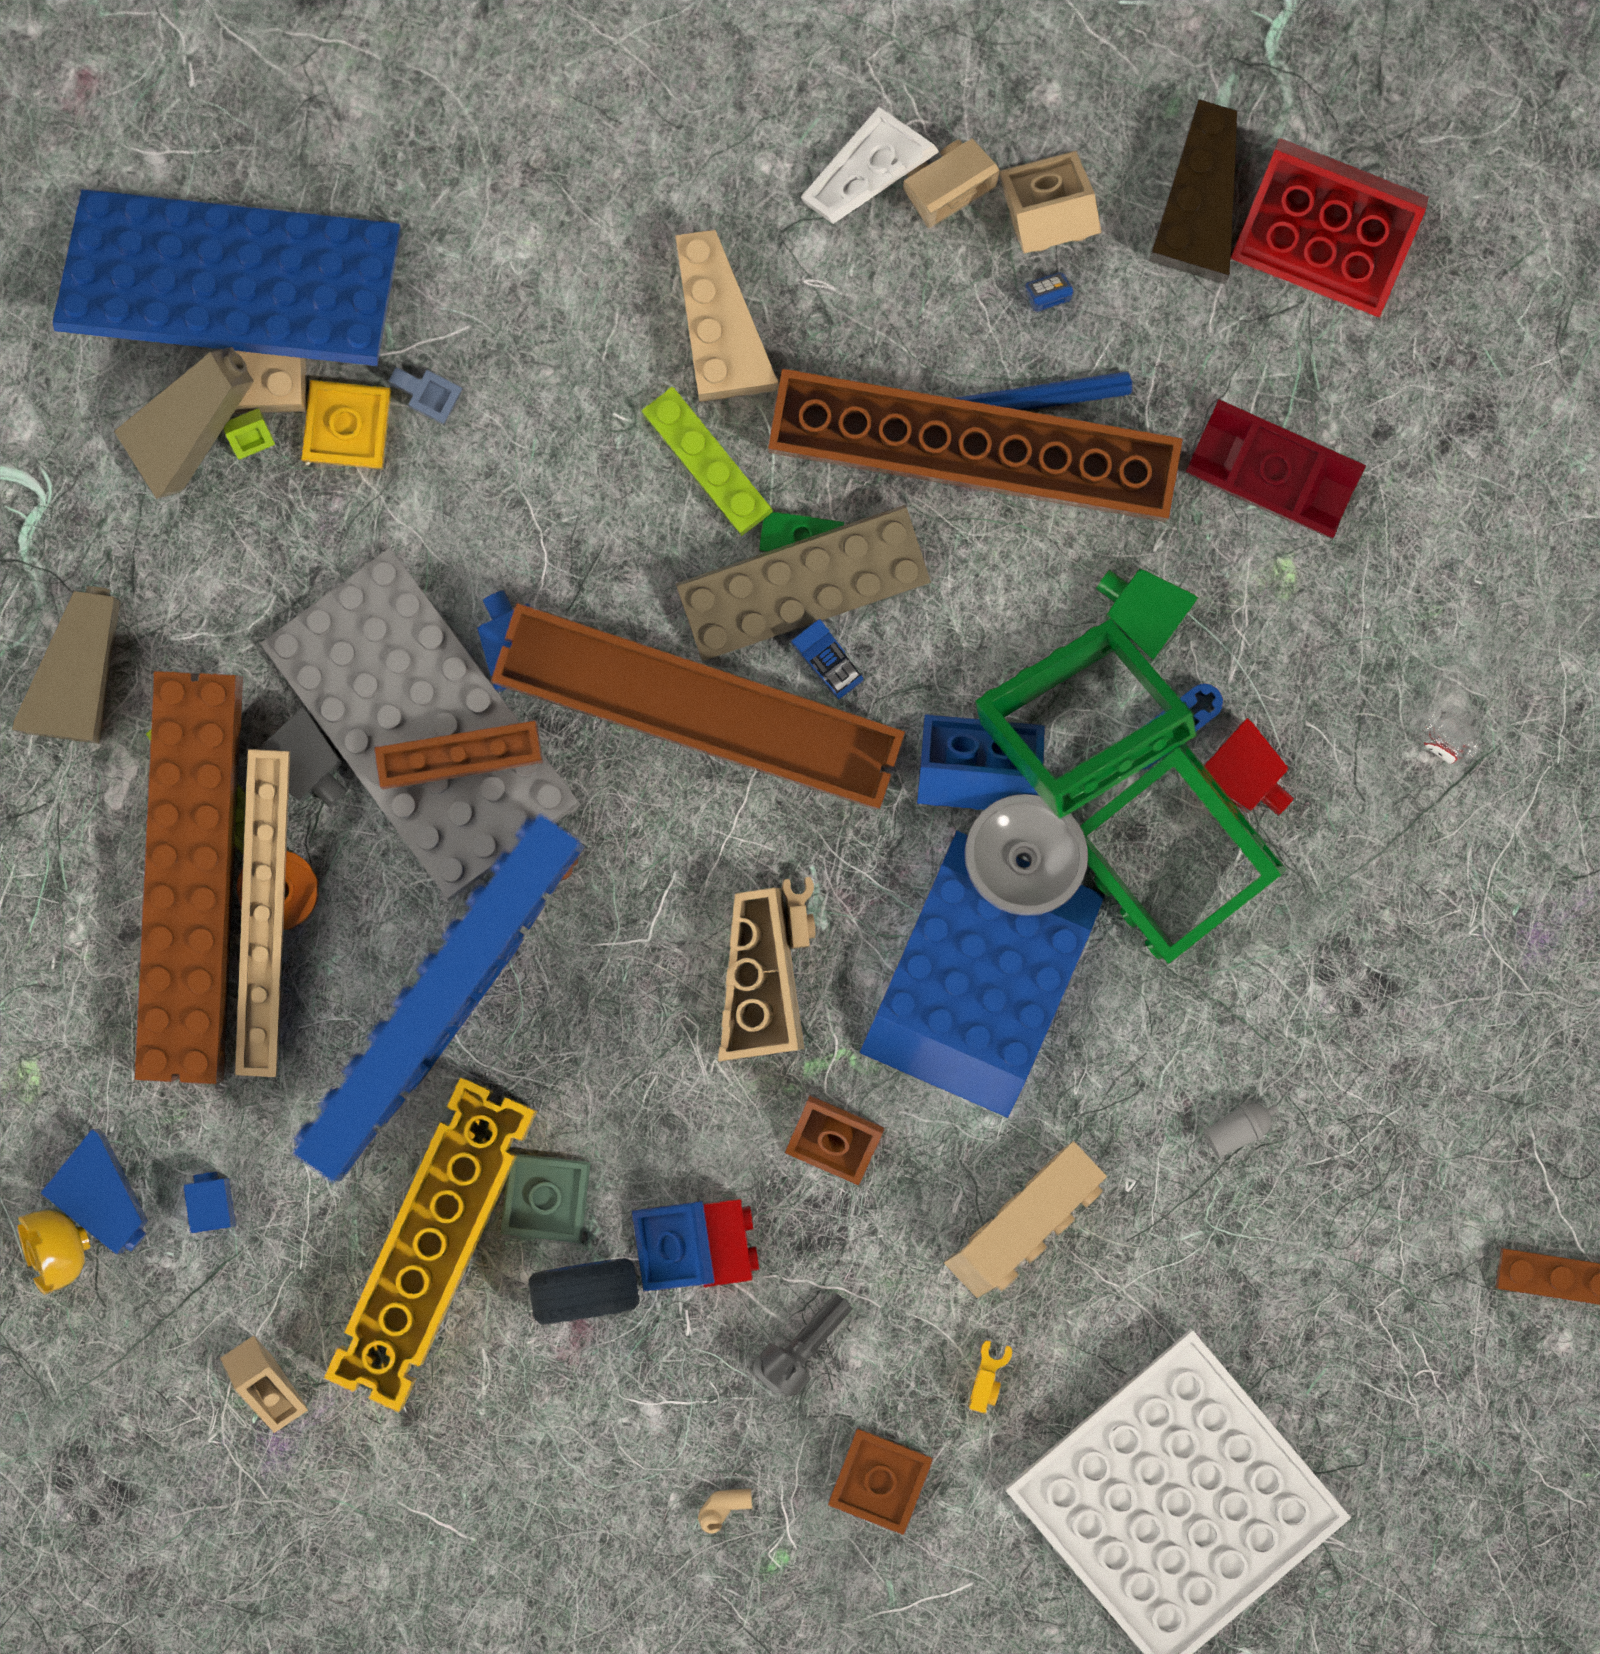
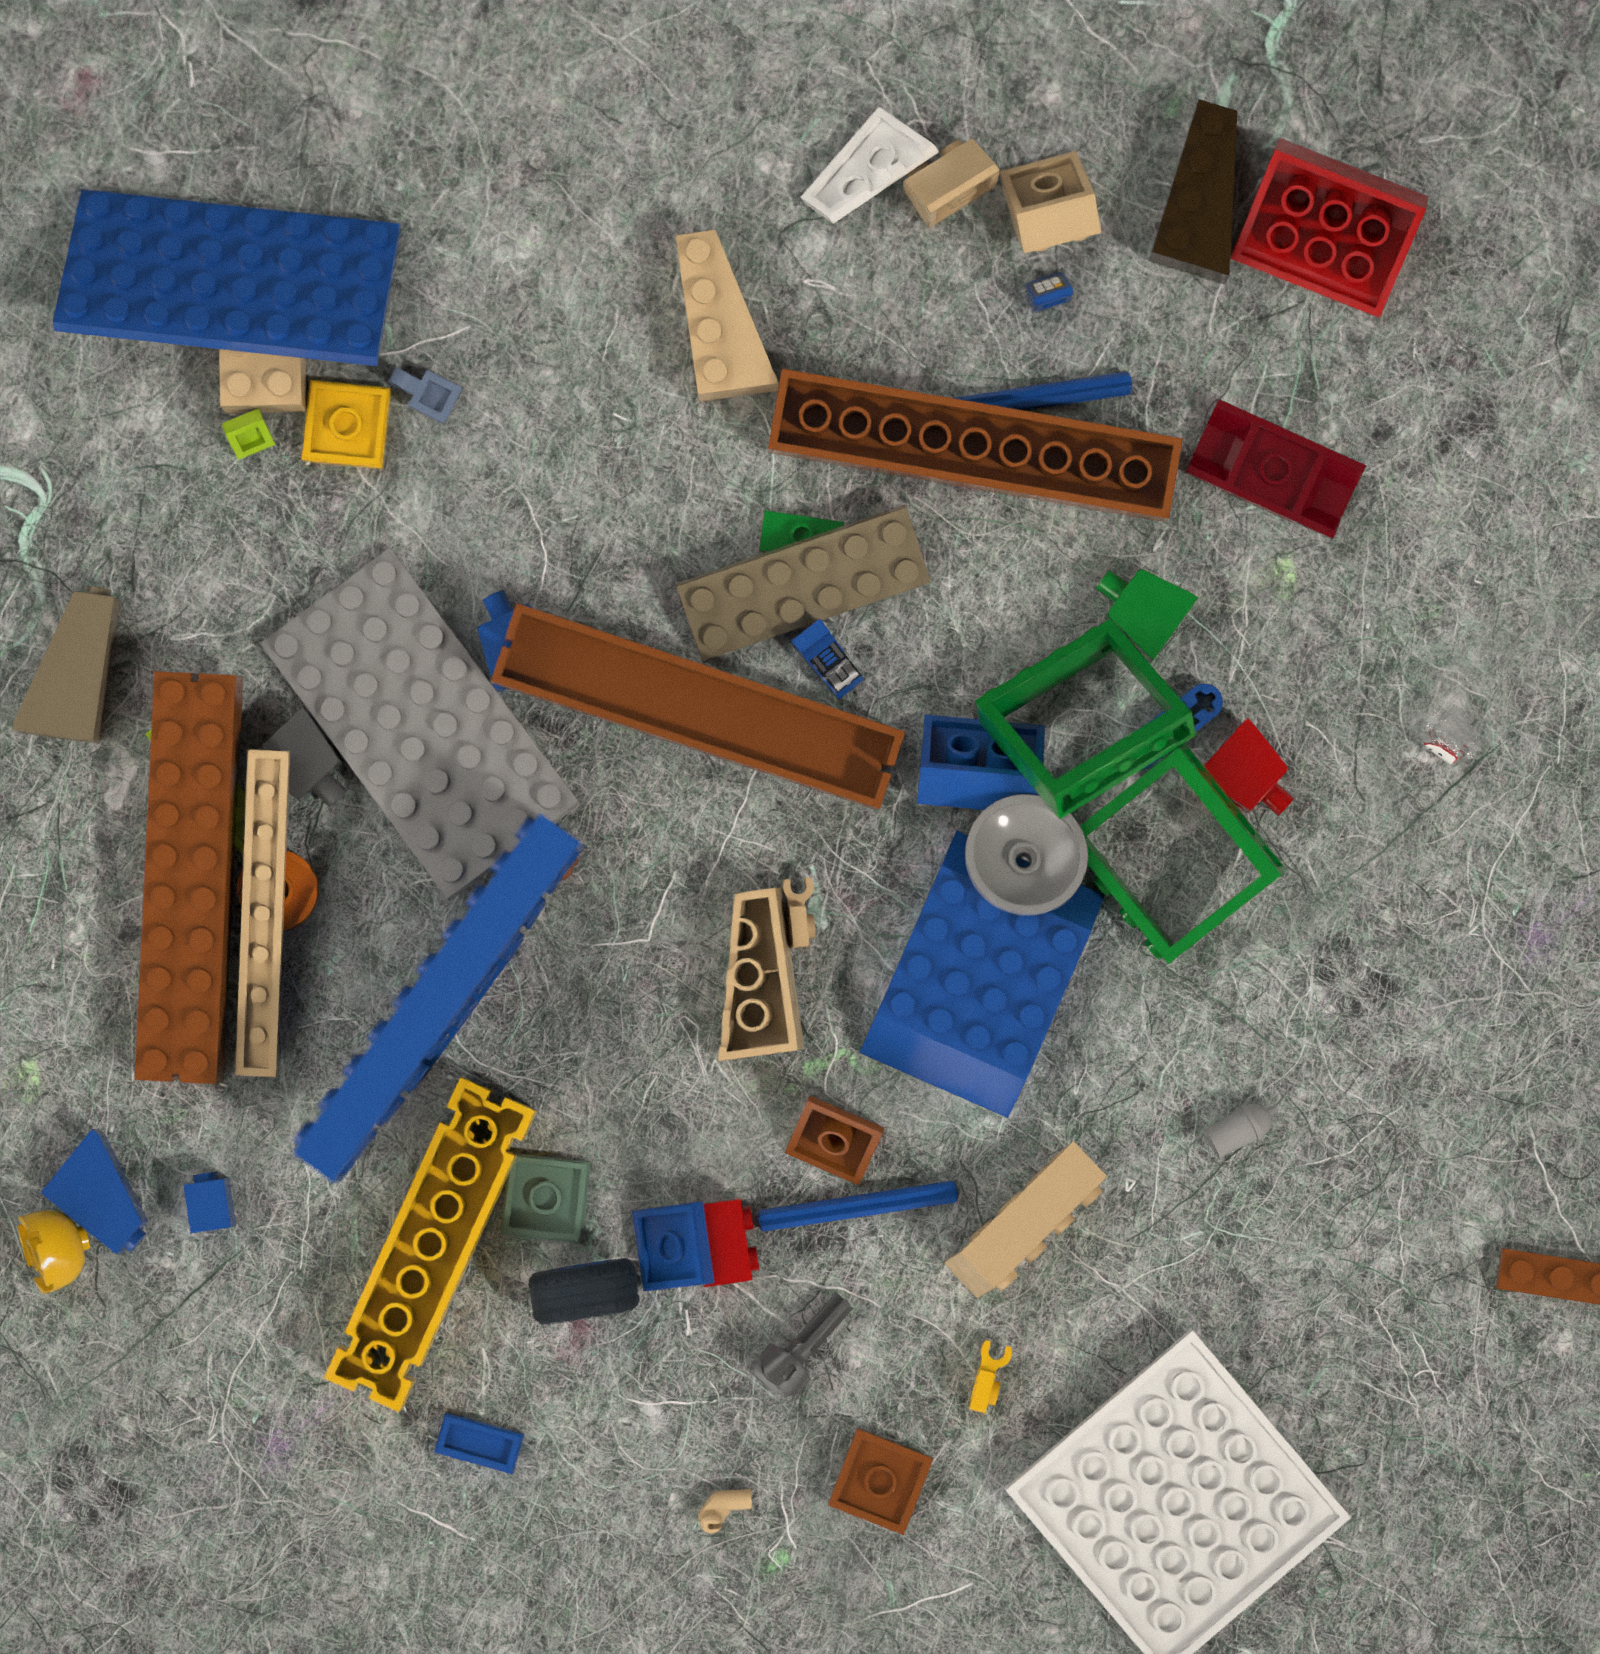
(184, 420): dark tan slope -> none
(263, 1384): tan slope -> none
(458, 755): dark orange plate -> none
(479, 1443): none -> blue tile
(707, 461): lime plate -> none
(857, 1206): none -> blue axle

